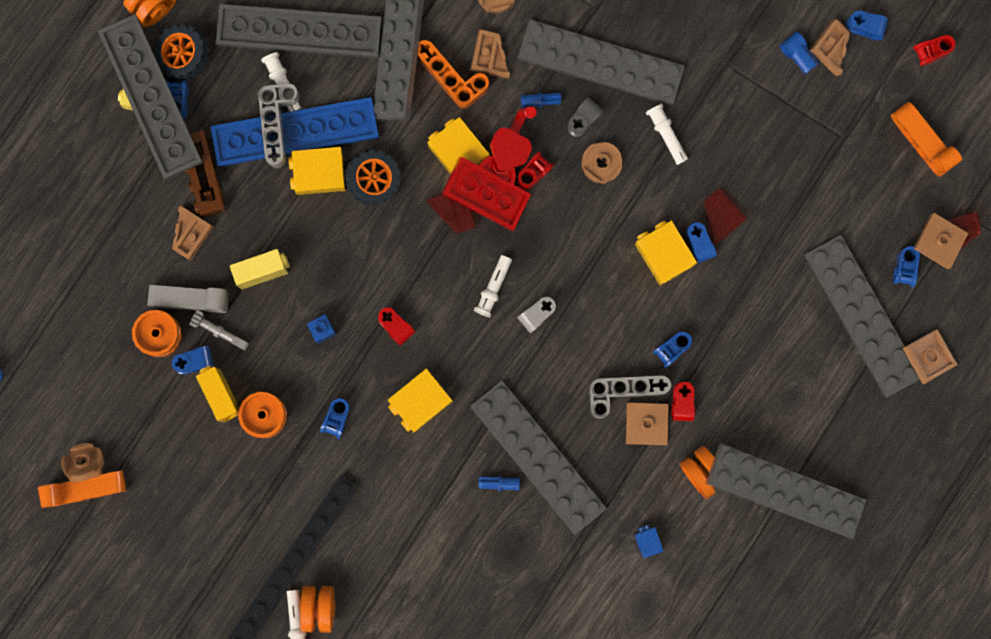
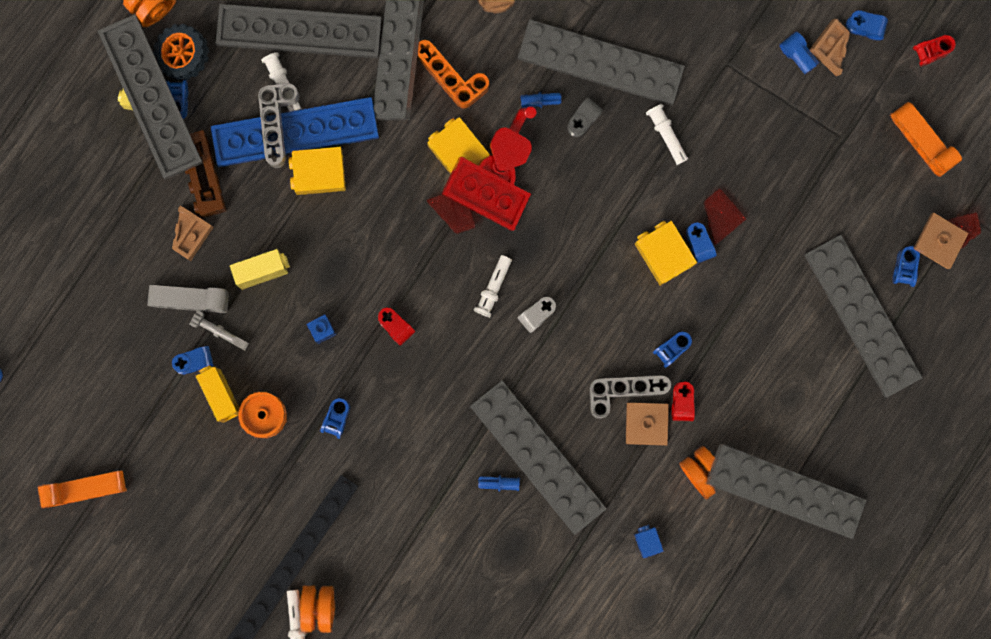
(82, 472): medium nougat plate -> none
(144, 333): orange wheel -> none
(352, 179): black wheel -> none
(419, 401): yellow brick -> none
(489, 56): medium nougat wing -> none
(537, 169): red piece -> none
(613, 161): medium nougat plate -> none
(929, 356): medium nougat plate -> none

